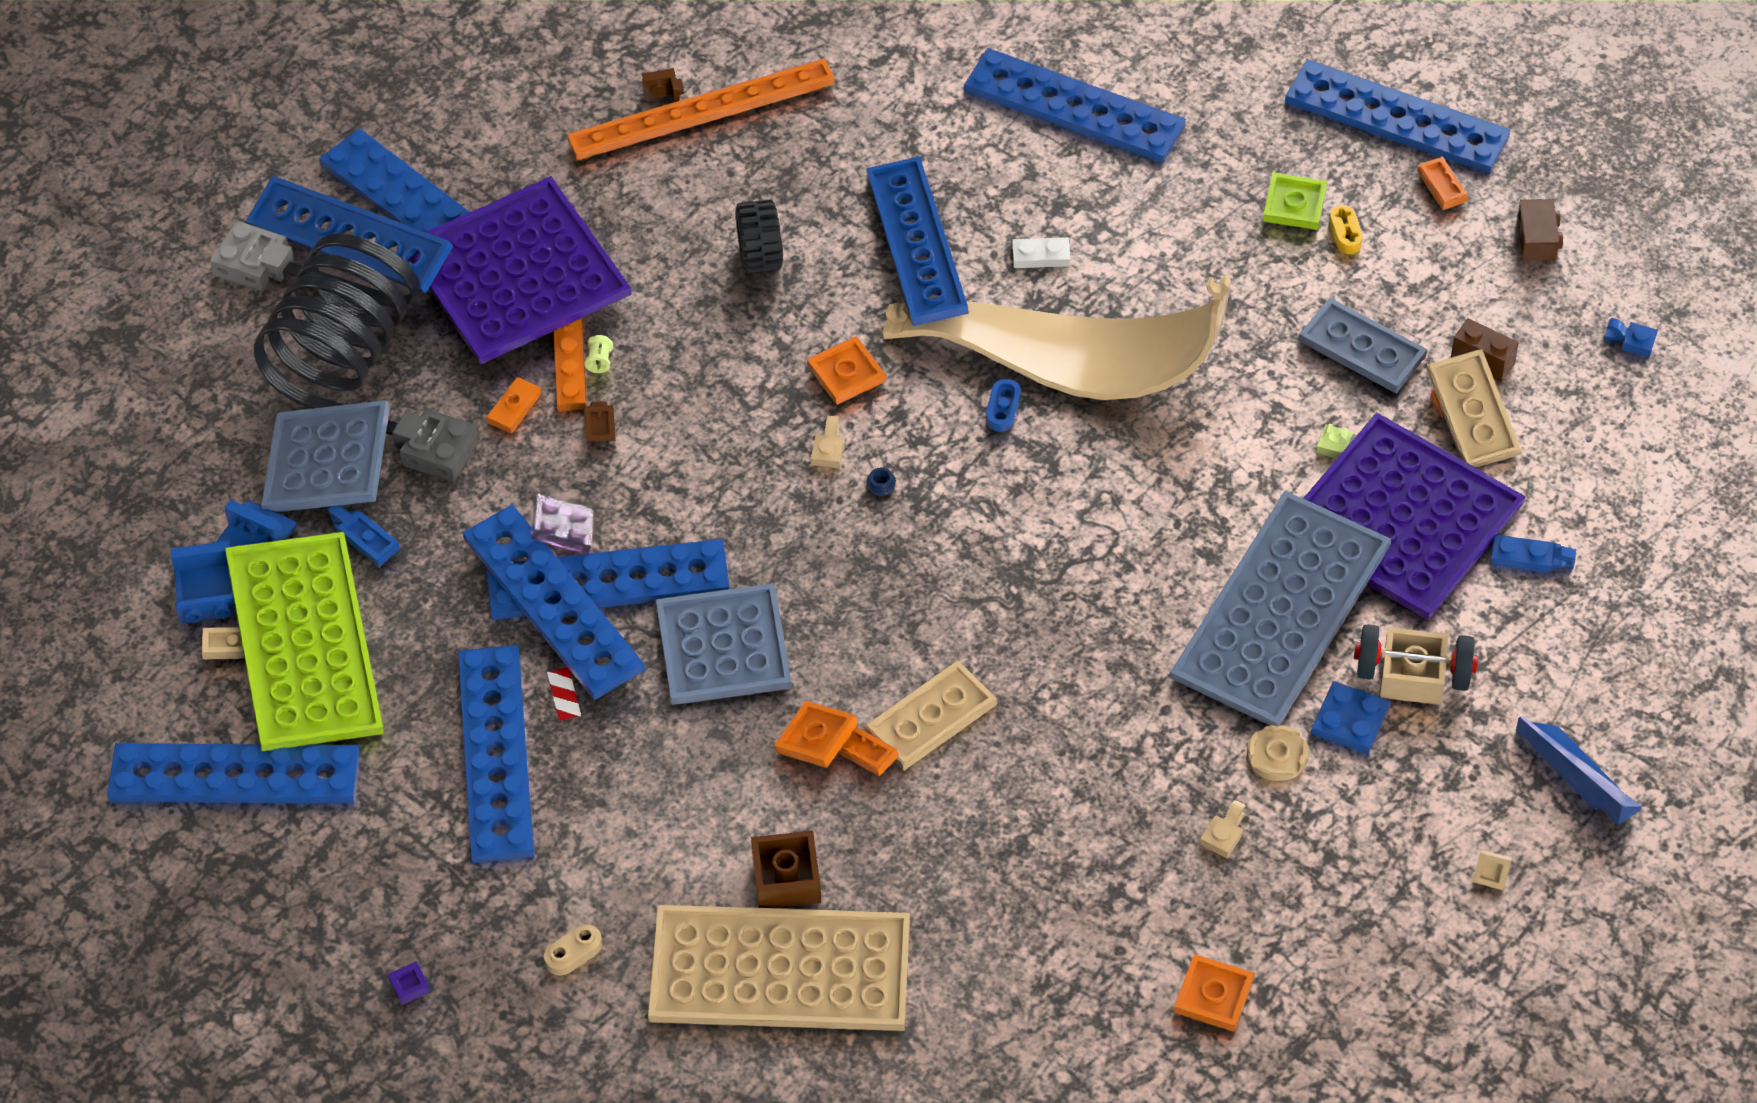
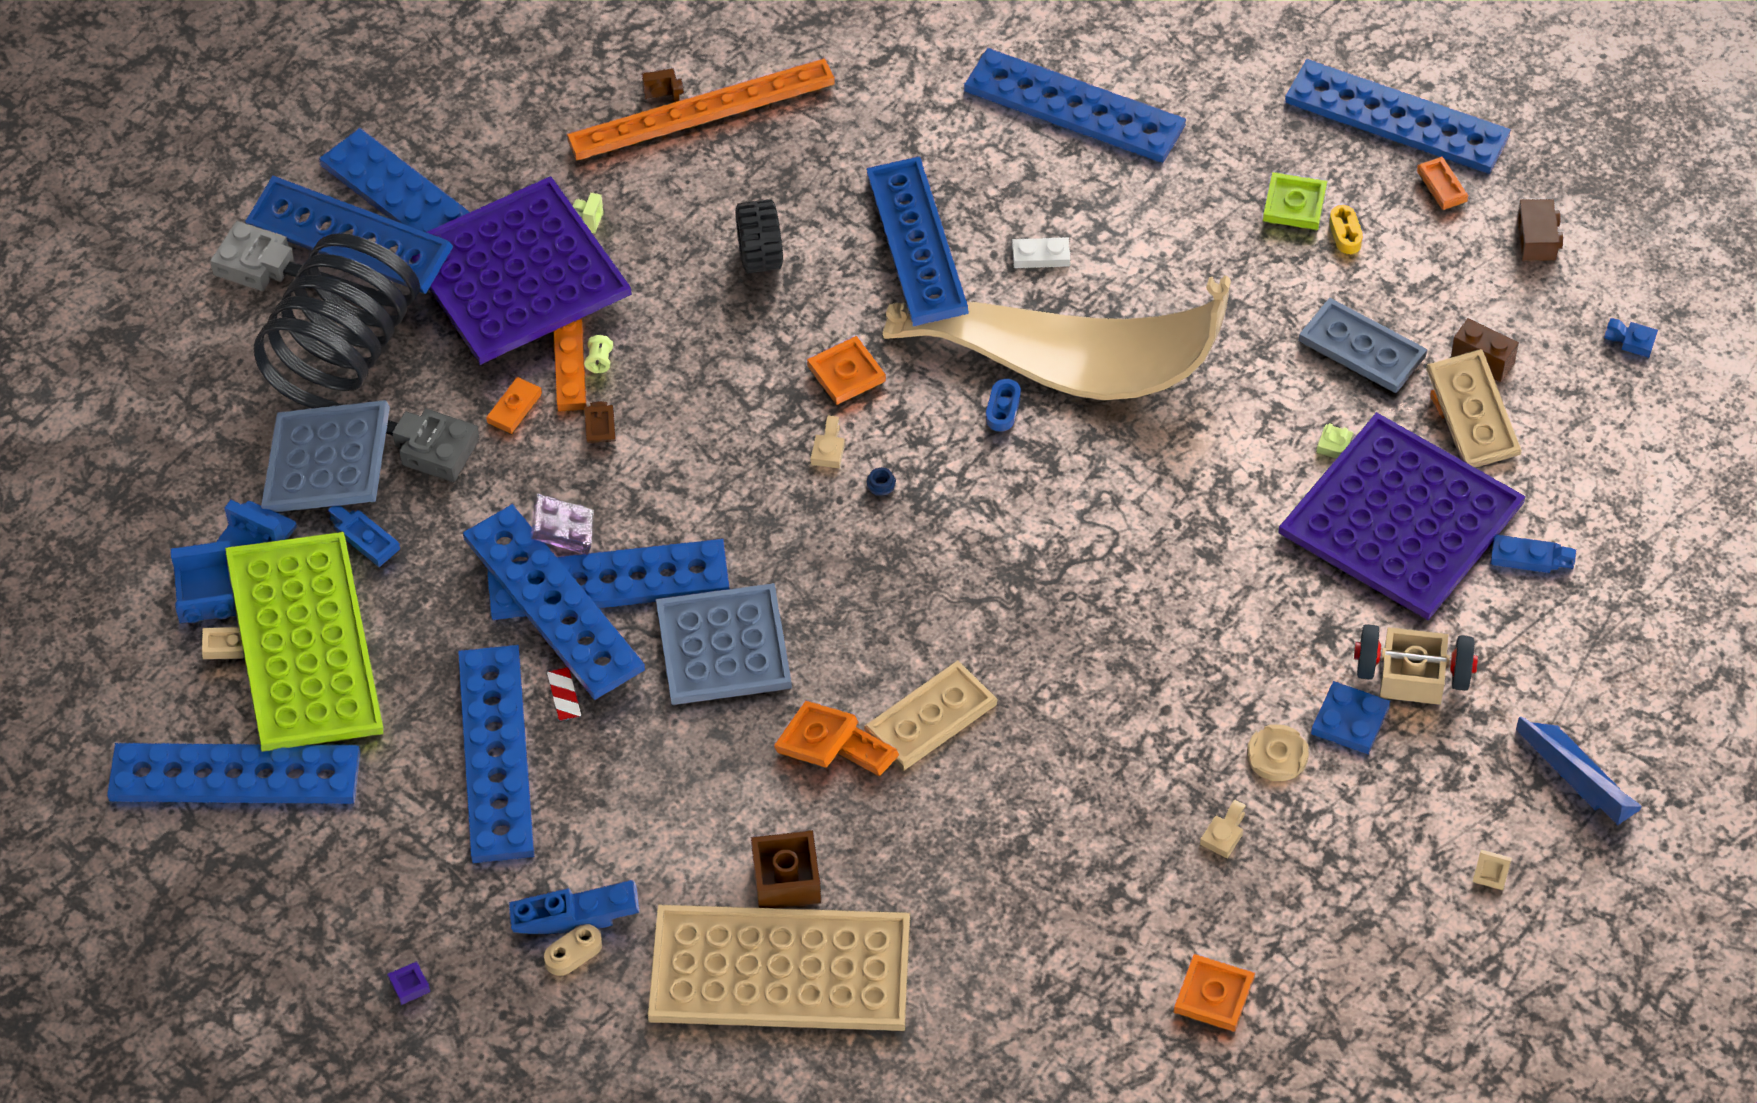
(564, 911): none -> blue slope
(590, 211): none -> yellowish green tile
(1280, 609): sand blue plate -> none

